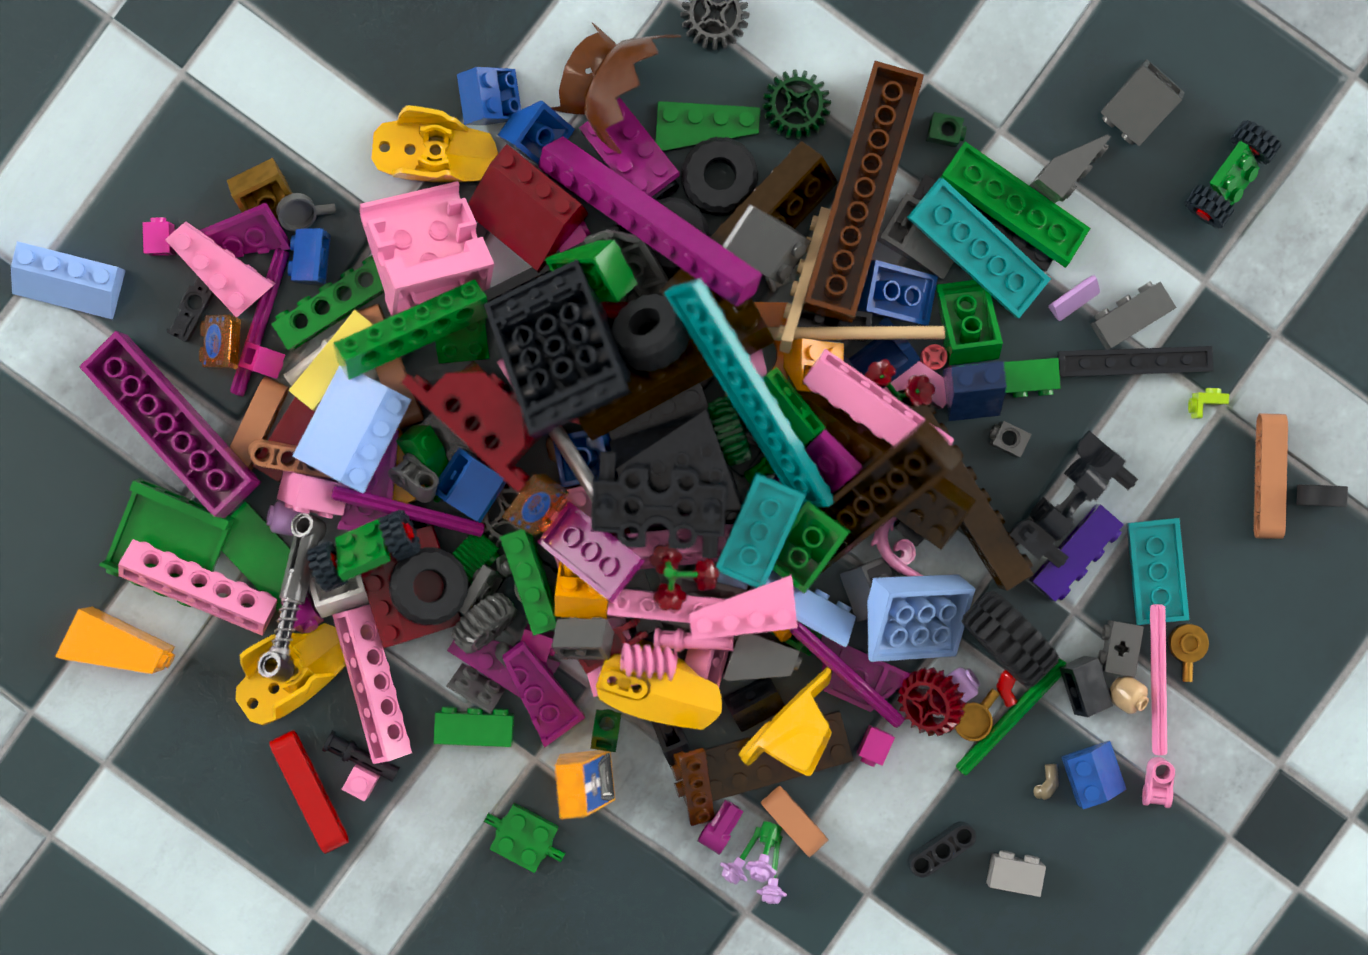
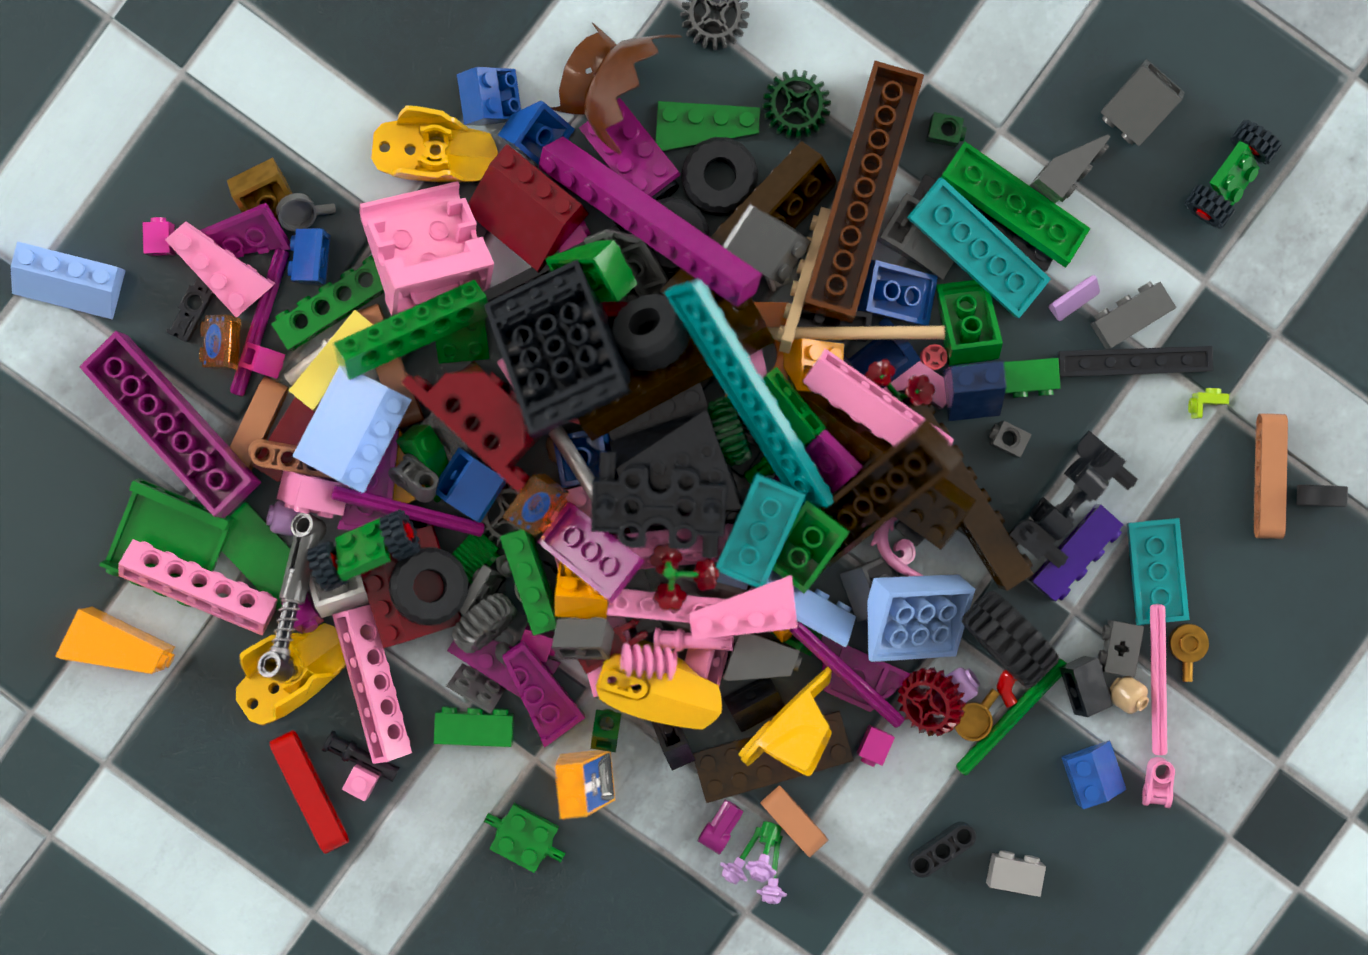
(694, 785): reddish brown bracket -> none
(1051, 783): dark tan arm -> none

